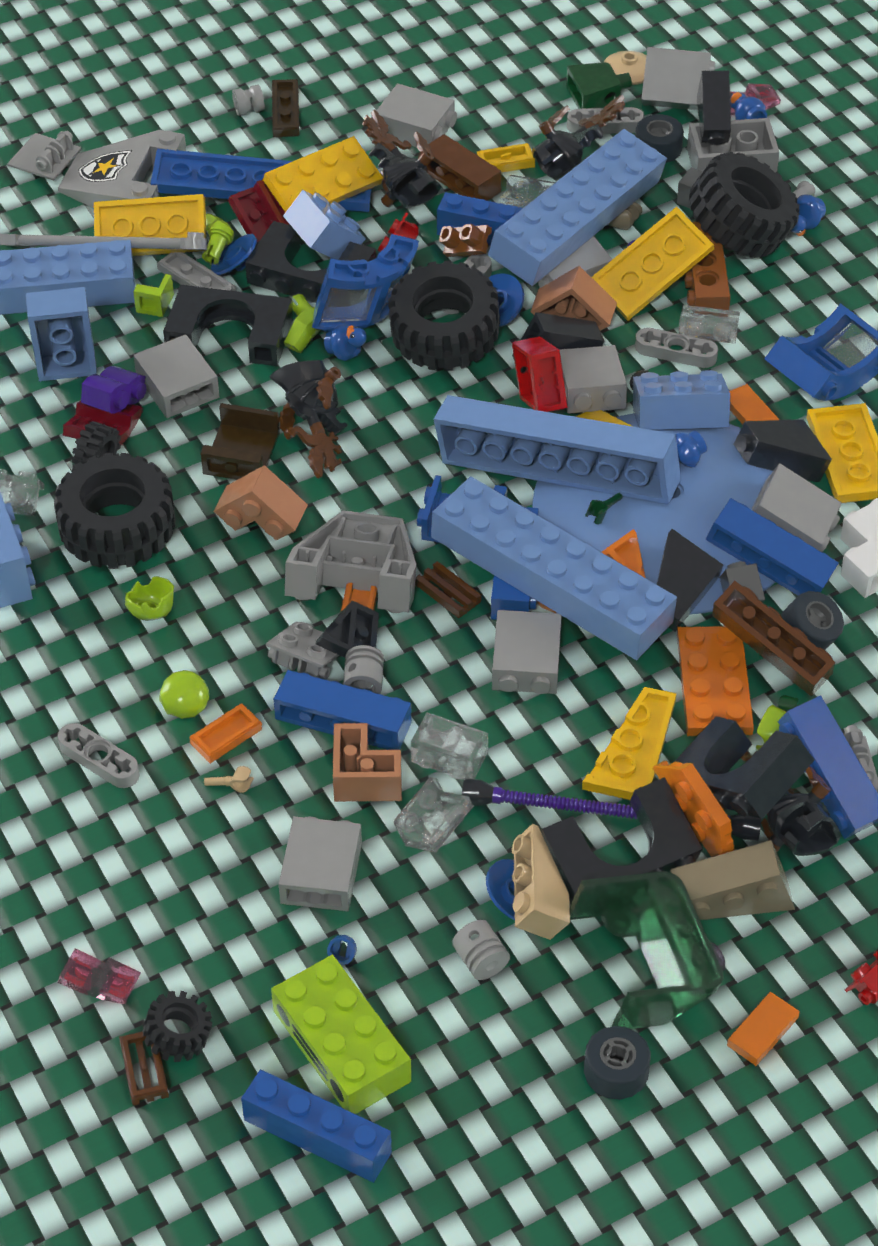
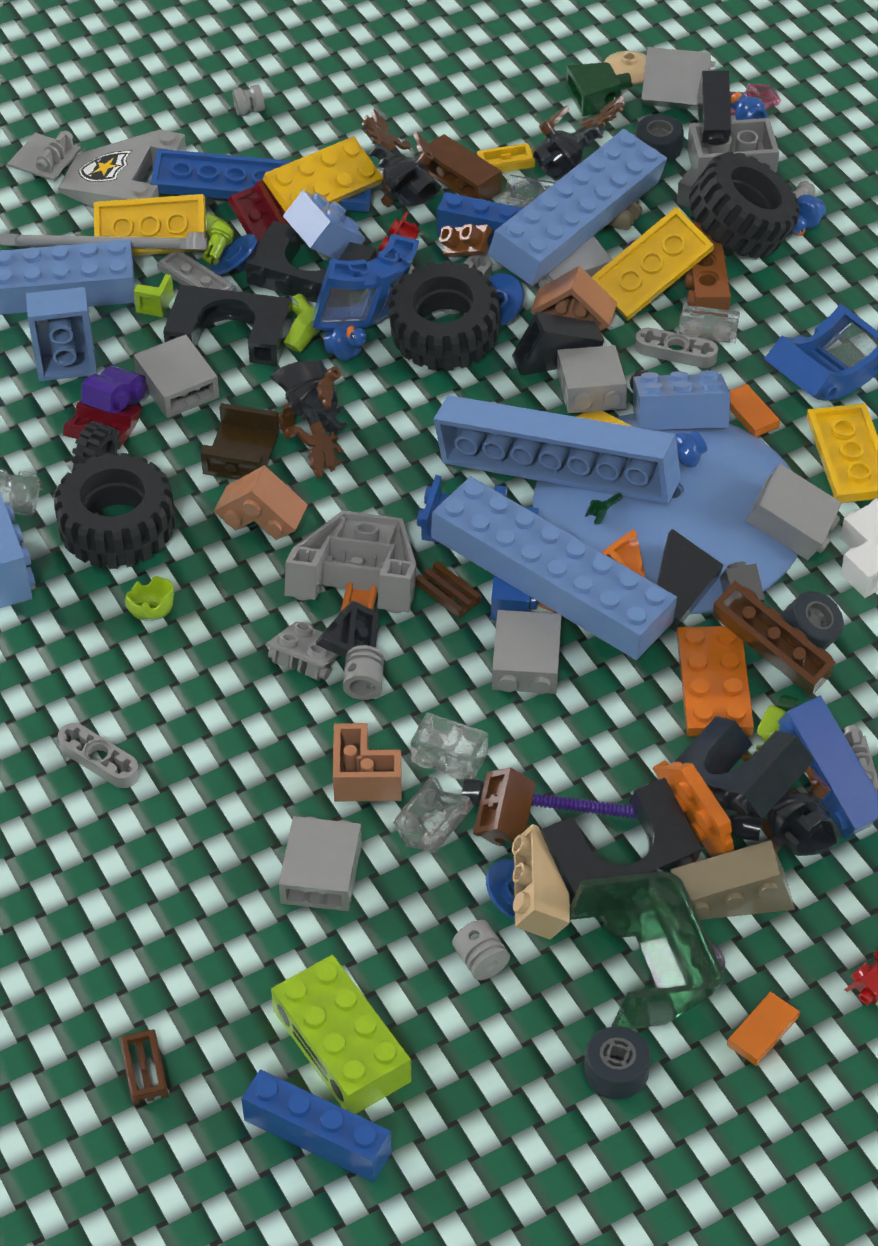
(98, 979): clear pink slope -> none
(176, 1043): black tyre -> none
(184, 694): lime hair -> none
(225, 733): orange tile -> none
(239, 781): tan hand -> none
(285, 108): dark brown tile -> none
(322, 703): blue brick -> none
(335, 946): blue hinge -> none
(417, 110): light grey brick -> none
(504, 806): none -> reddish brown hinge
(543, 380): red window -> none
(627, 118): light grey beam -> none
(633, 747): yellow wing -> none
(773, 549): blue brick -> none
(784, 443): black slope -> none

